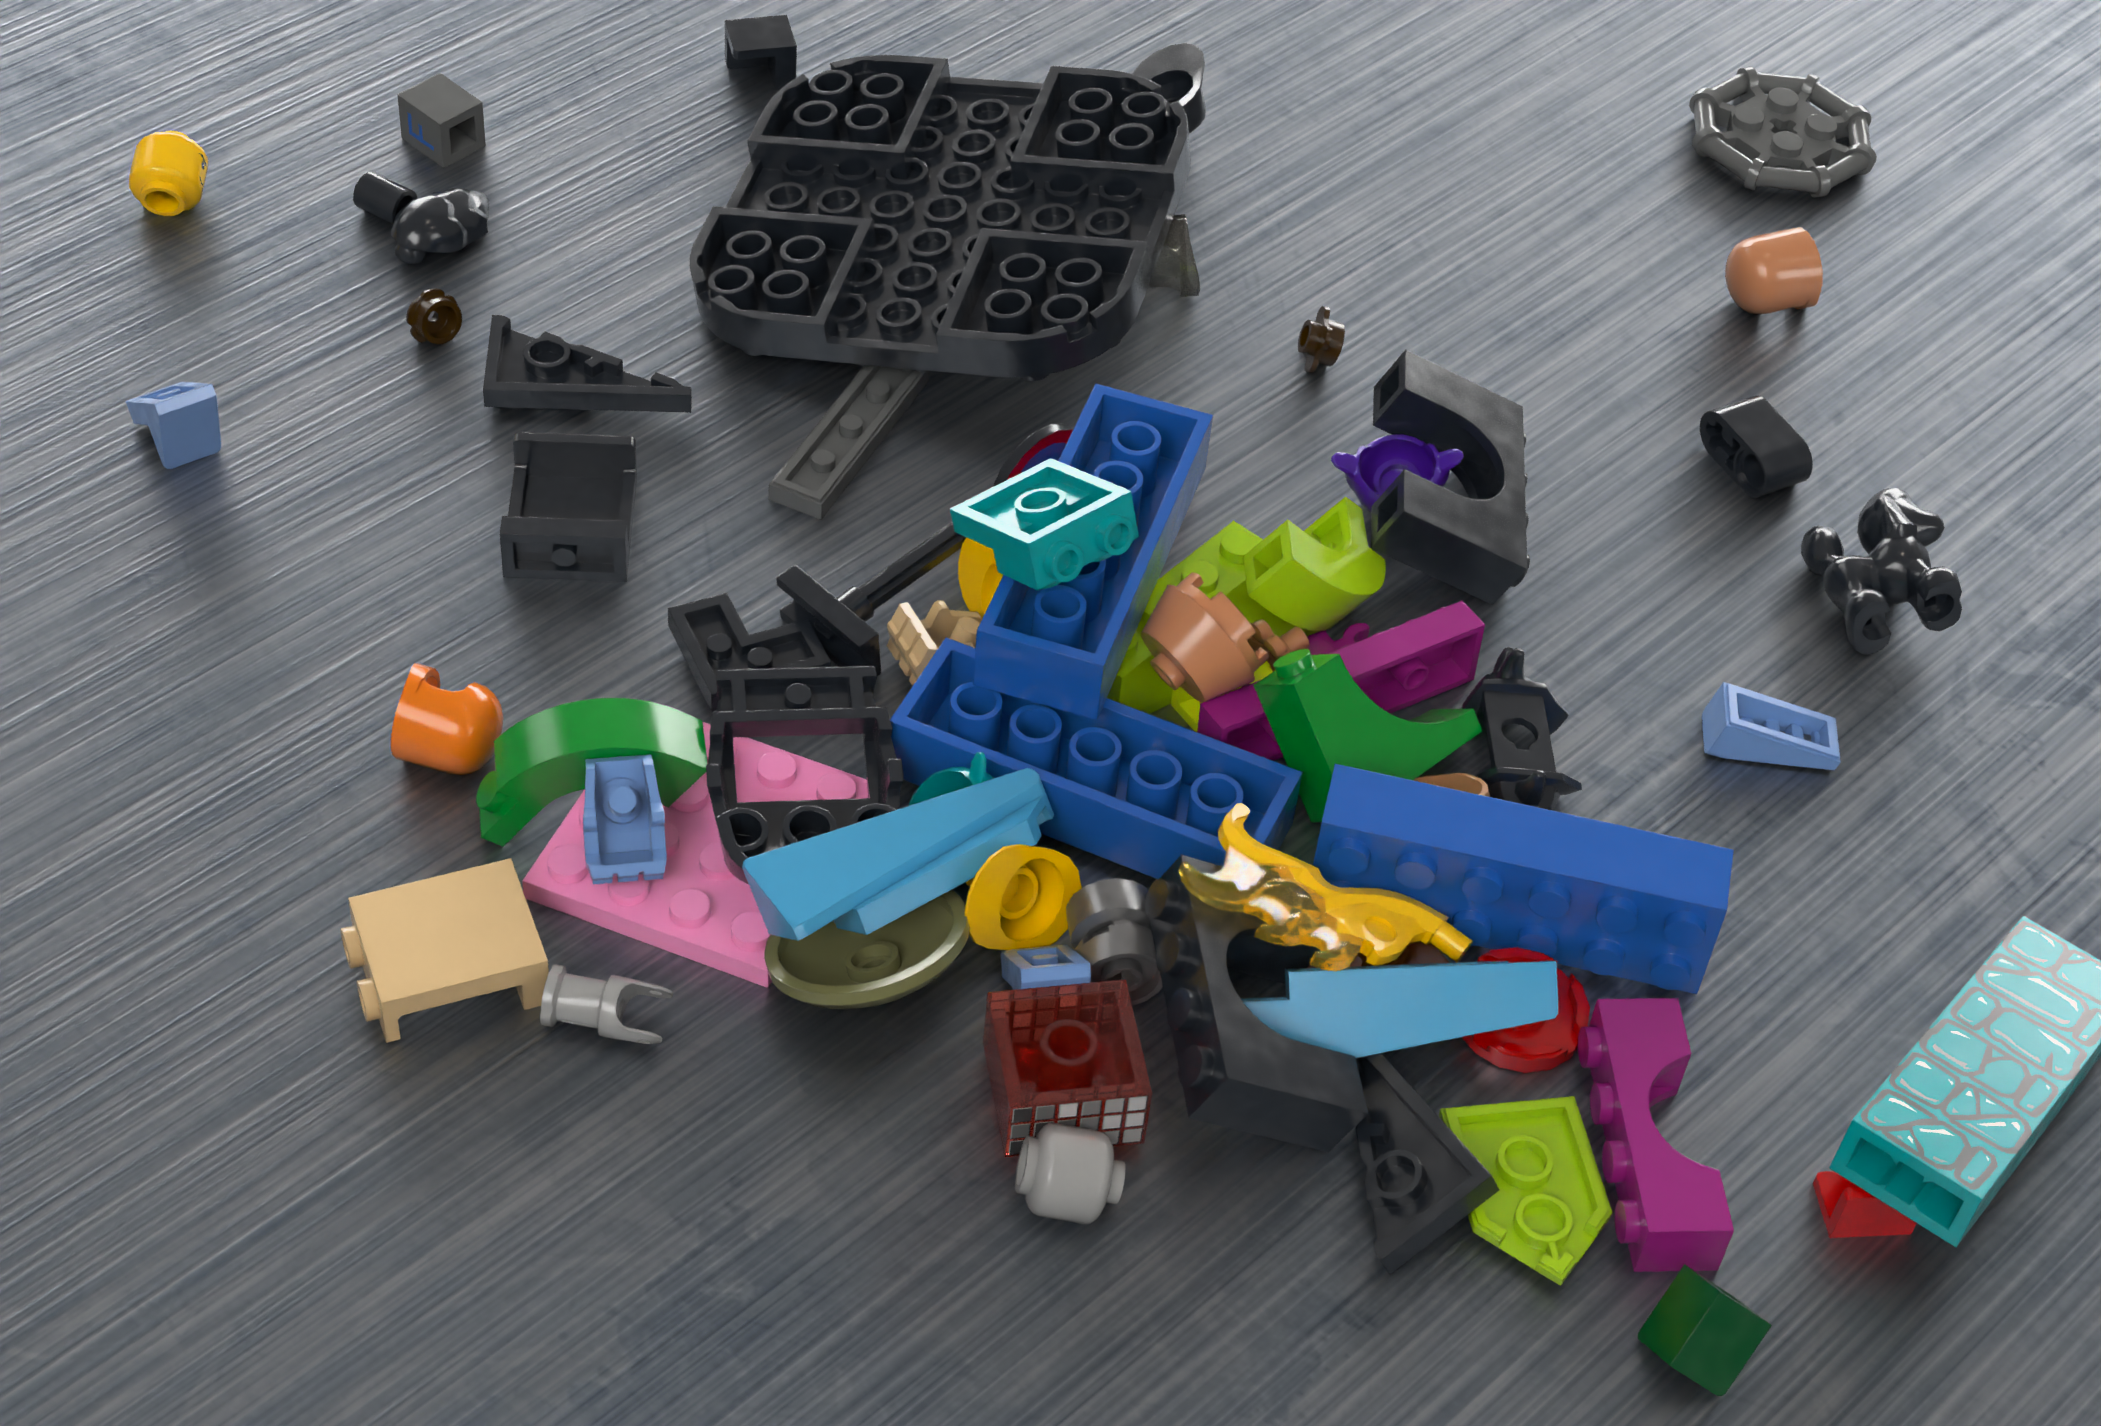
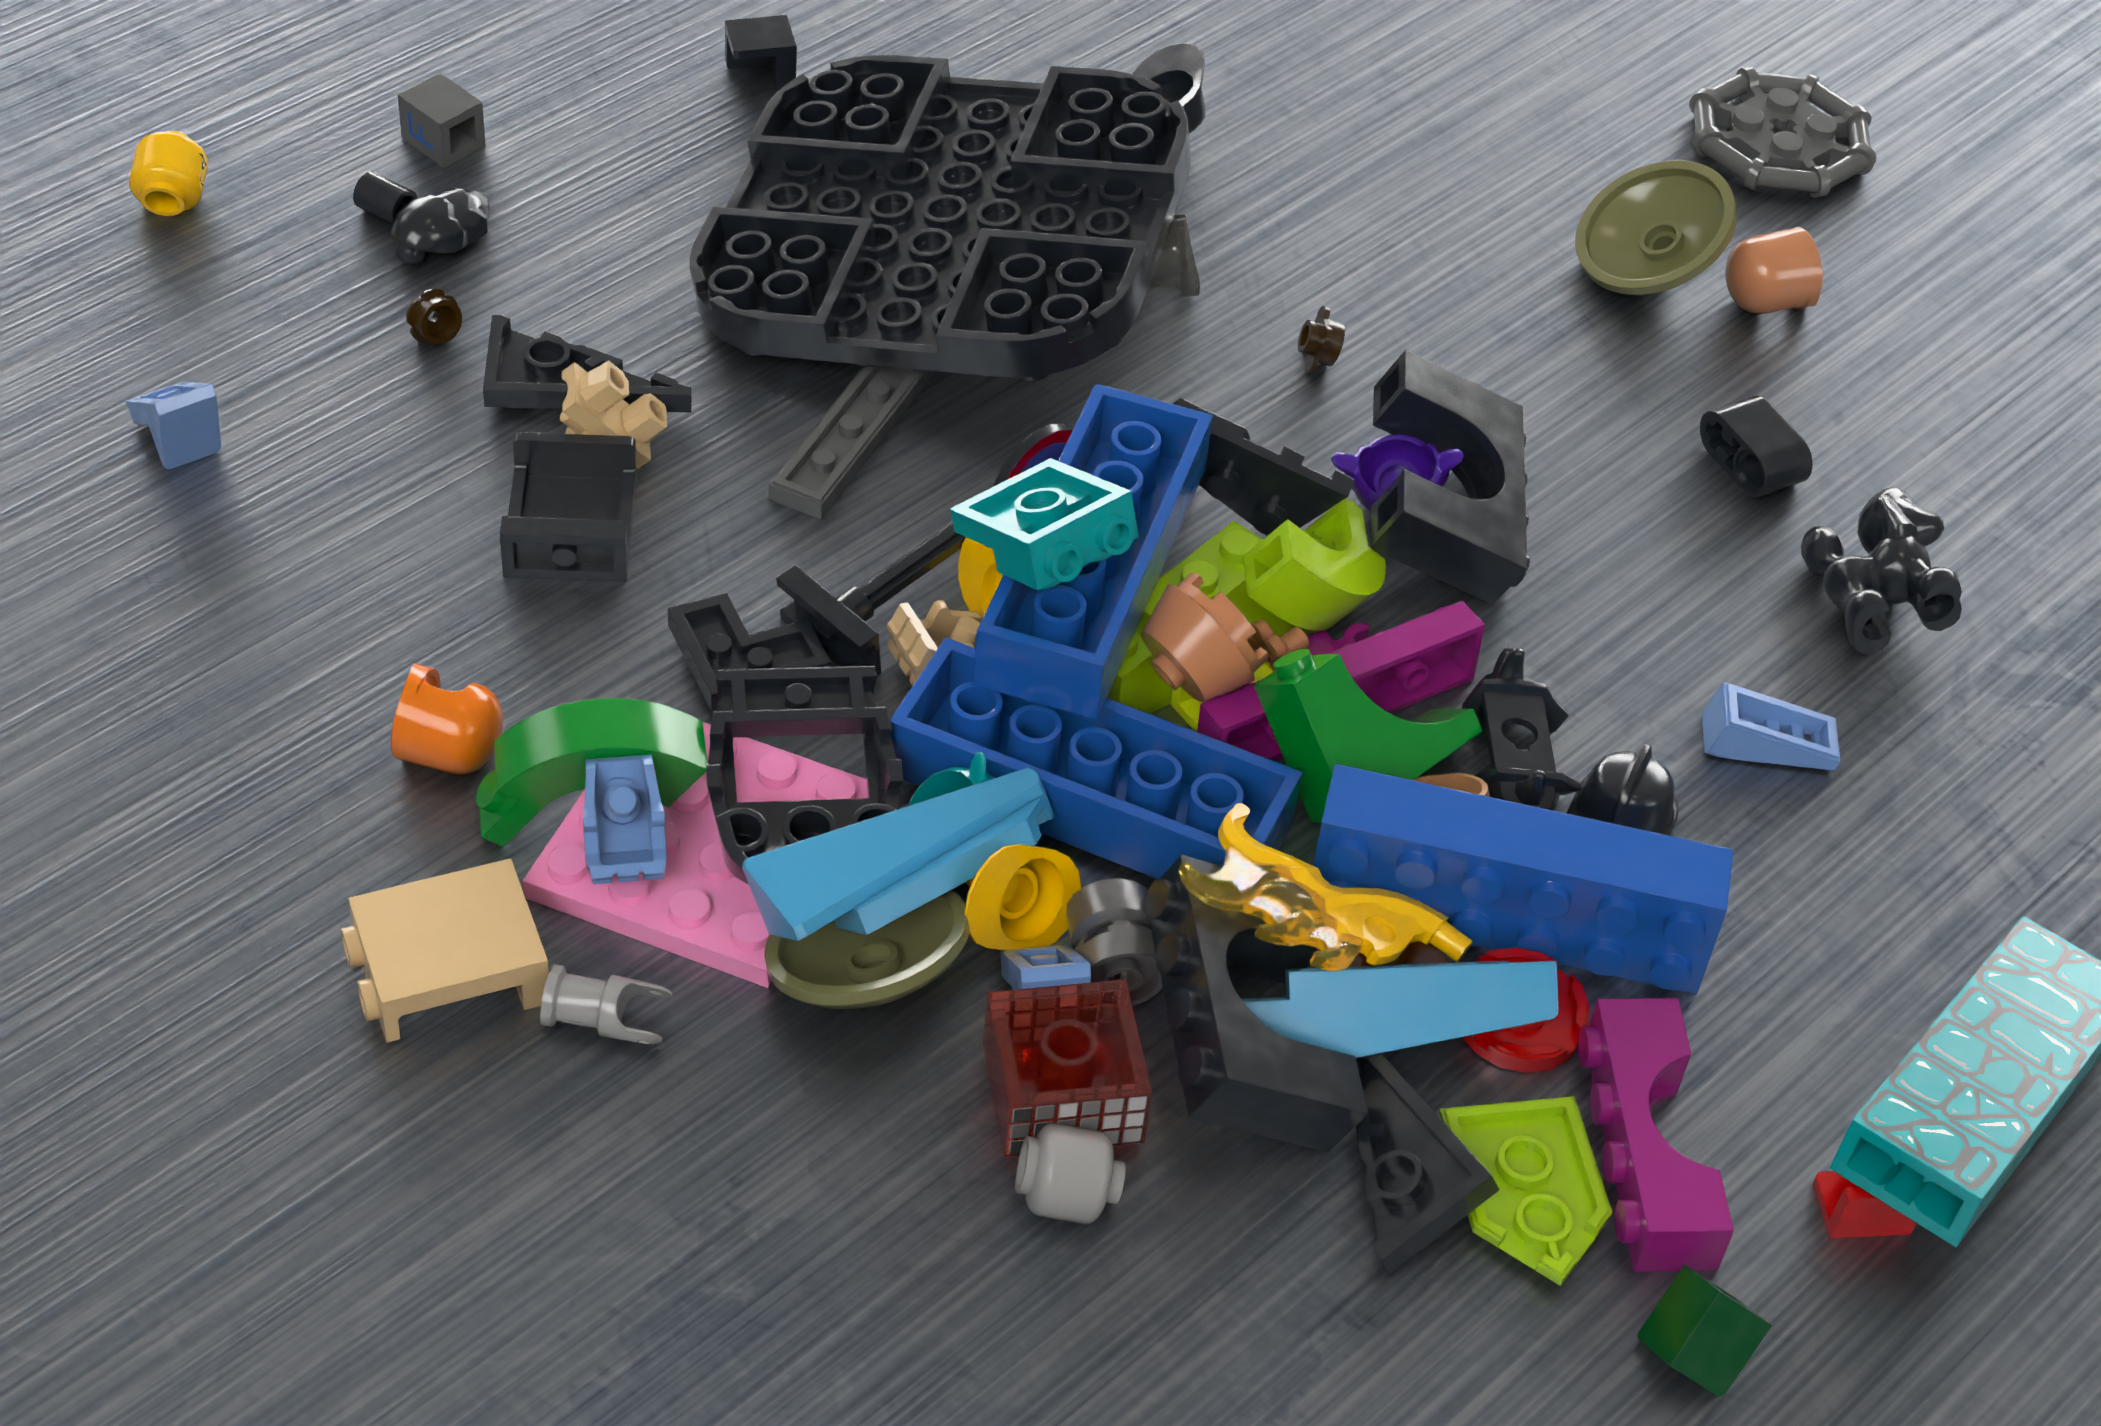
(597, 408): none -> tan hips
(1264, 484): none -> black wing
(1629, 792): none -> black piece
(1656, 227): none -> olive dish

